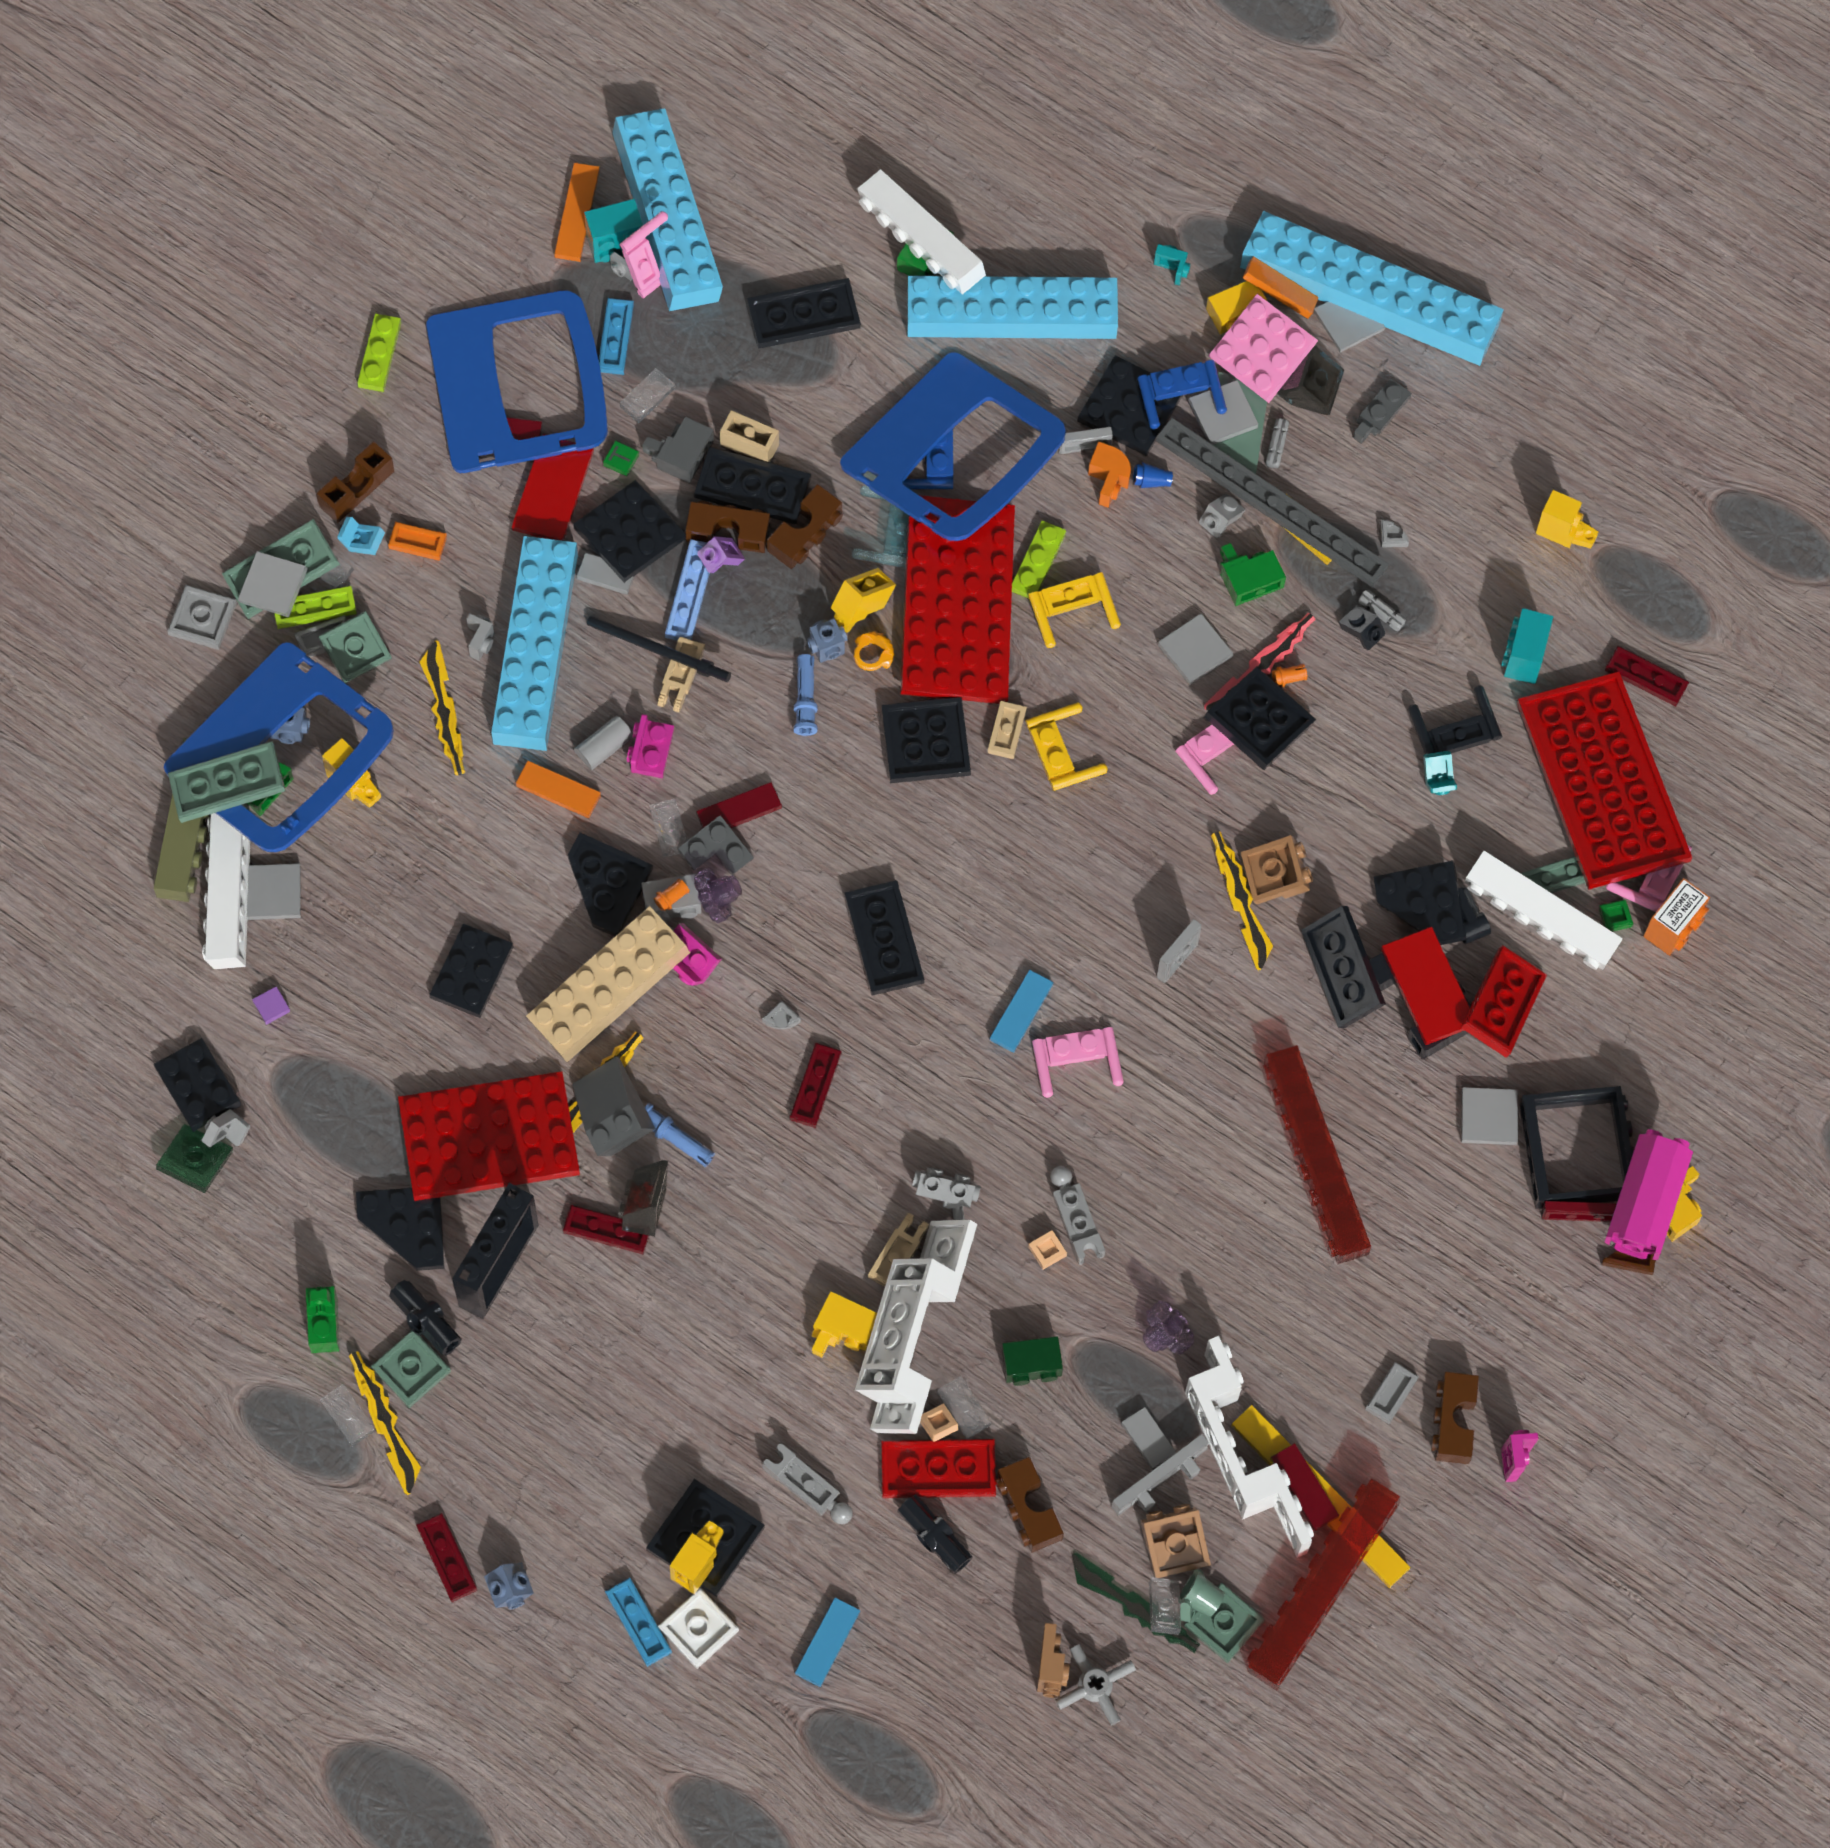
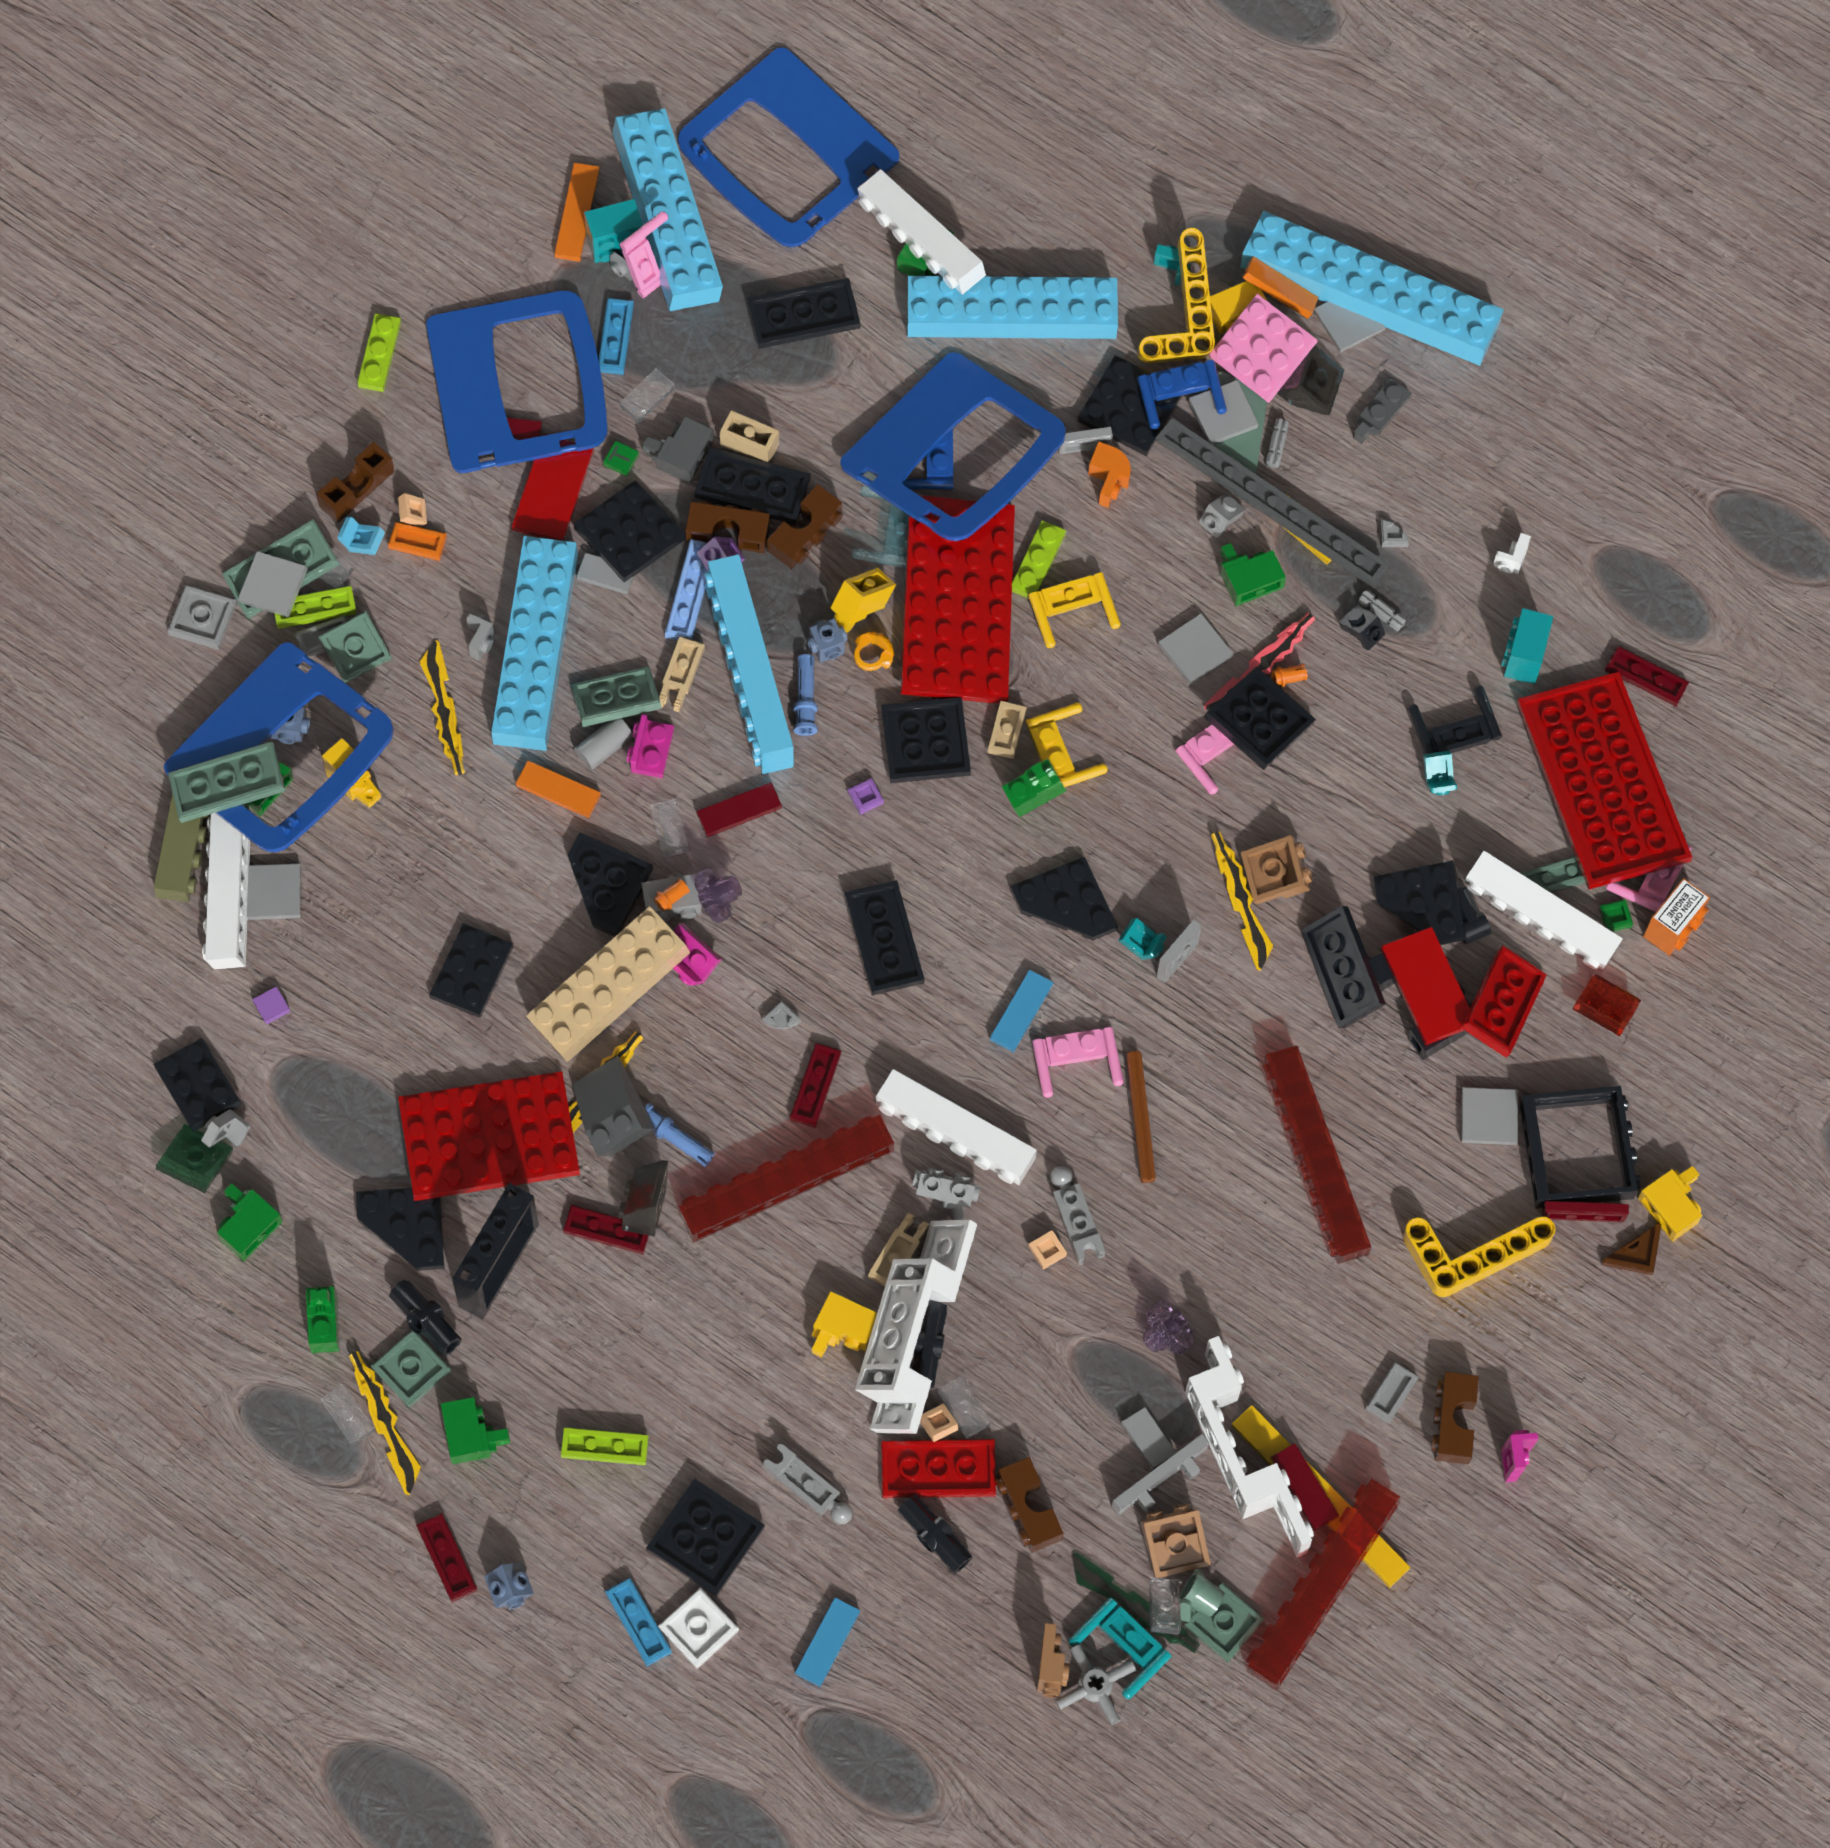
(251, 1223): none -> green hinge
(412, 510): none -> light nougat plate
(465, 1435): none -> green hinge
(604, 1446): none -> lime plate
(616, 696): none -> sand green tile
(696, 1557): yellow hinge -> none
(703, 666): black bar -> none
(716, 840): dark grey plate -> none
(749, 665): none -> medium azure brick
(786, 1177): none -> clear red brick
(813, 114): none -> blue door
(865, 796): none -> medium lavender tile
(930, 1341): none -> black piece
(955, 1127): none -> white brick
(1032, 1360): dark green brick -> none
(1034, 788): none -> green hinge
(1067, 899): none -> black plate
(1130, 1638): none -> teal plate
(1141, 1117): none -> dark orange axle
(1142, 940): none -> teal bracket
(1150, 476): blue cone -> none
(1191, 307): none -> yellow beam
(1477, 1258): none -> yellow beam
(1513, 560): none -> white bracket
(1563, 522): yellow hinge -> none
(1607, 1004): none -> clear red bracket
(1649, 1195): dark pink brick -> none

